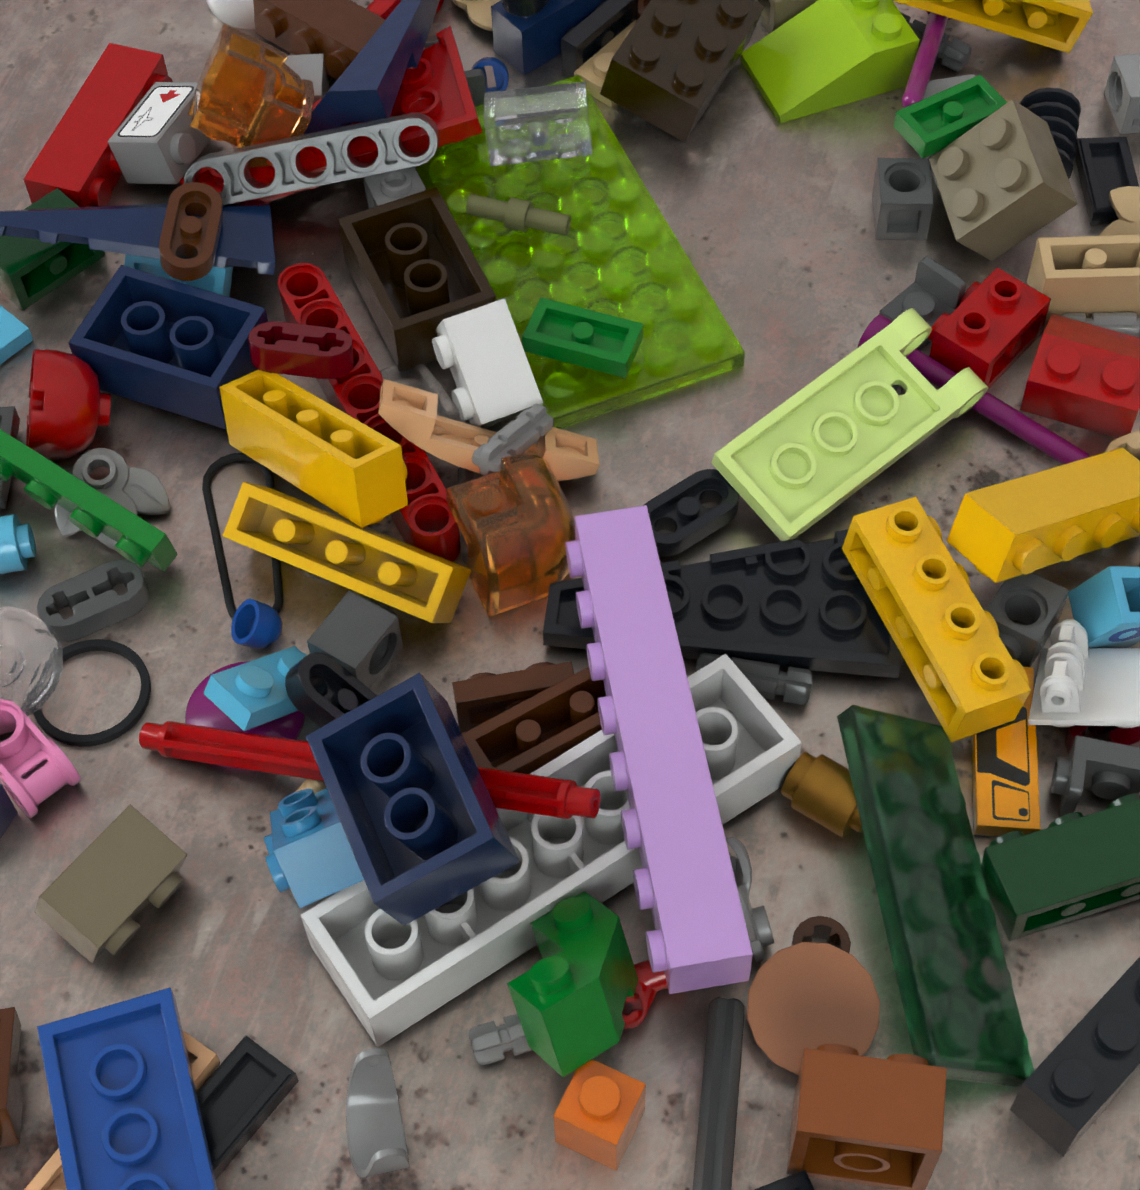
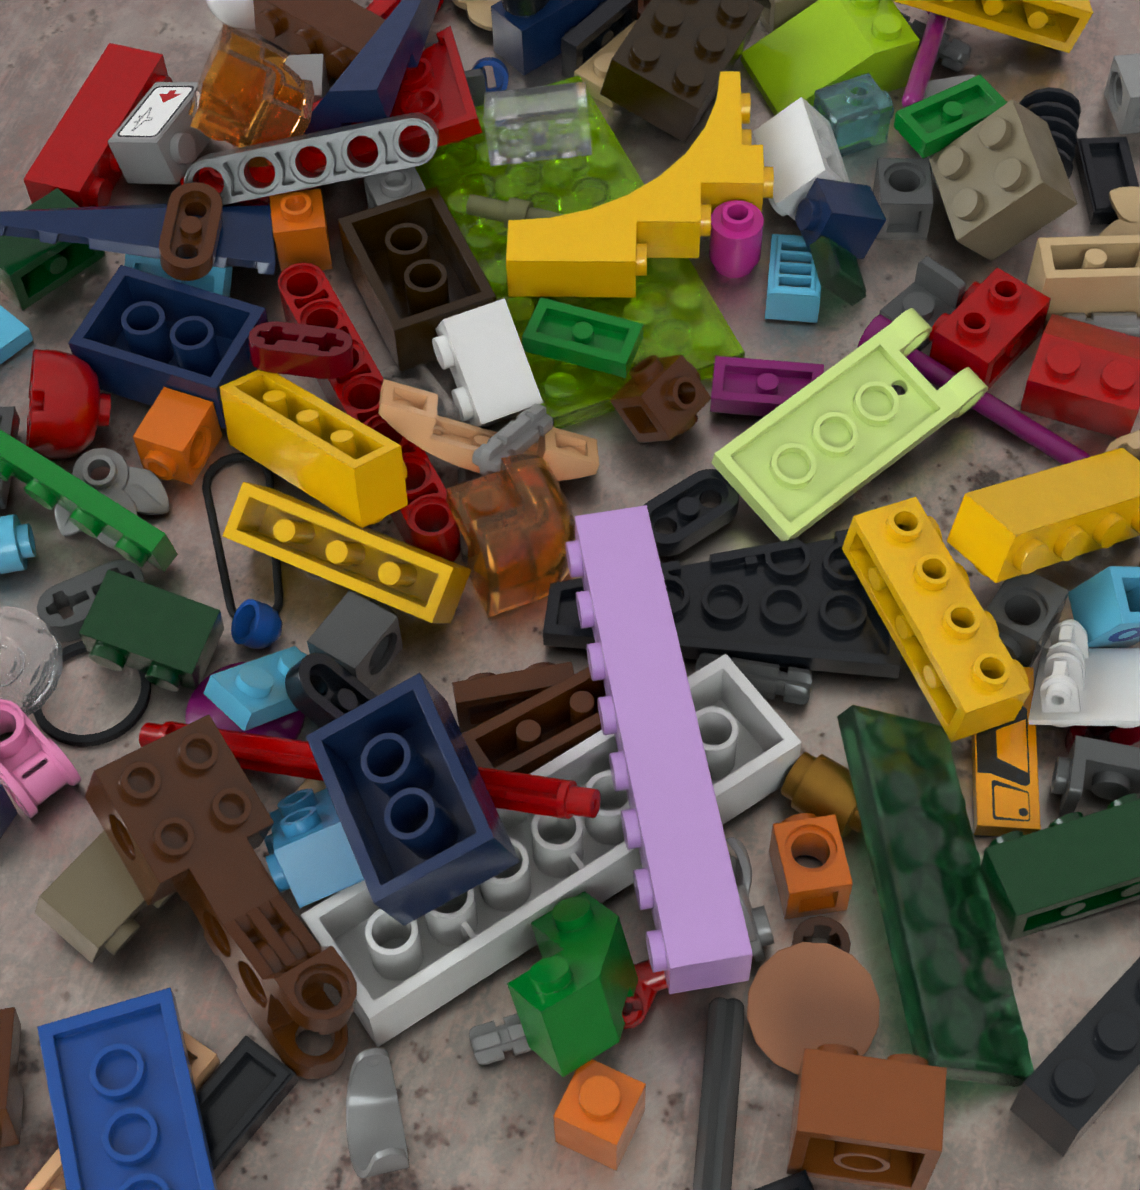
(151, 632): none -> dark green brick
(177, 436): none -> orange brick
(191, 827): none -> reddish brown brick
(300, 229): none -> orange brick
(609, 245): none -> yellow arch
(661, 398): none -> reddish brown brick
(736, 238): none -> dark pink brick
(757, 385): none -> magenta plate
(786, 301): none -> medium azure slope
(799, 149): none -> white brick
(805, 889): none -> orange brick
(838, 270): none -> clear green tile
(843, 213): none -> dark blue brick
(856, 112): none -> clear light blue brick

